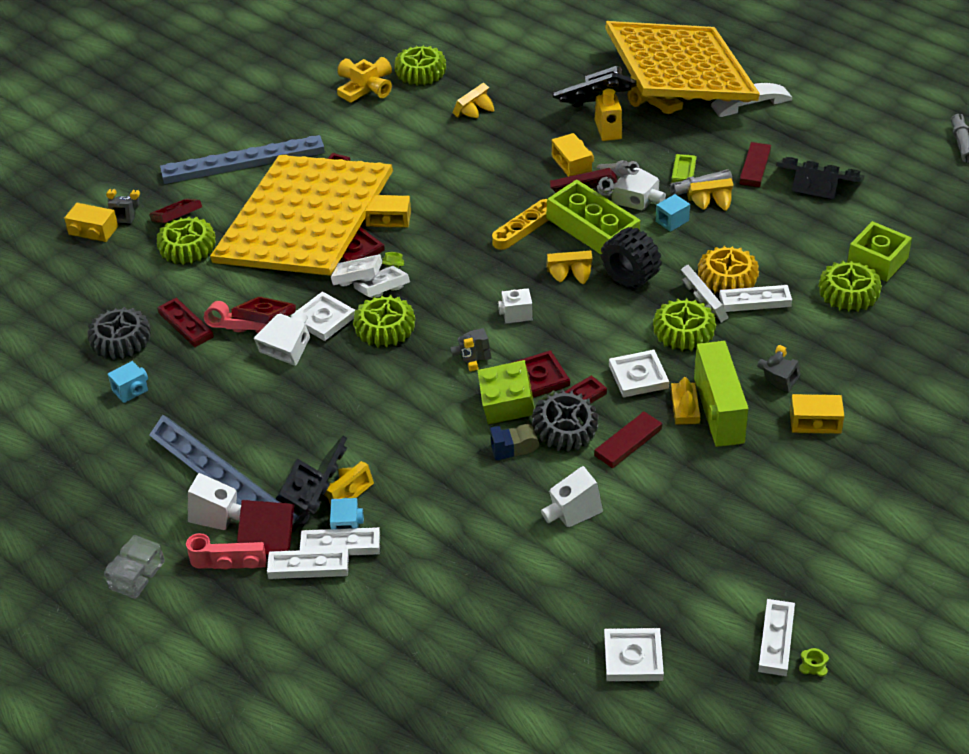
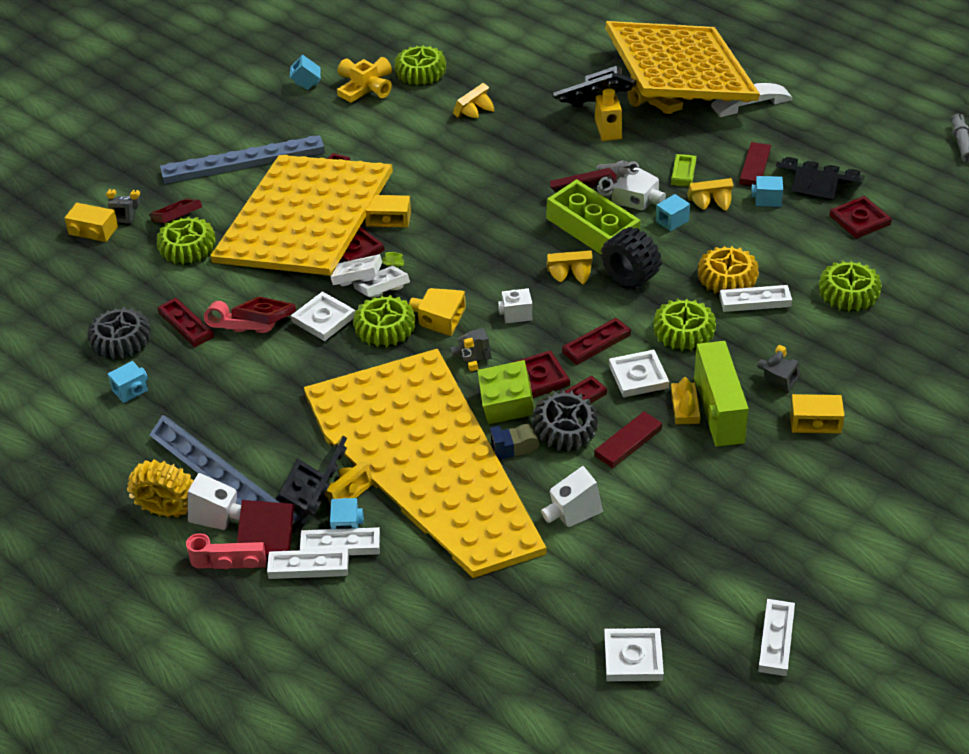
(135, 558): clear piece -> none
(160, 488): none -> yellow gear
(284, 337): white torso -> none
(305, 72): none -> medium azure brick
(429, 458): none -> yellow wing
(440, 309): none -> yellow torso
(506, 237): yellow beam -> none
(572, 155): yellow brick -> none
(596, 341): none -> dark red tile
(682, 187): light grey pin -> none
(703, 293): white plate -> none
(768, 191): none -> medium azure brick
(814, 656): lime plate -> none
(860, 217): none -> dark red tile
(880, 249): lime brick -> none

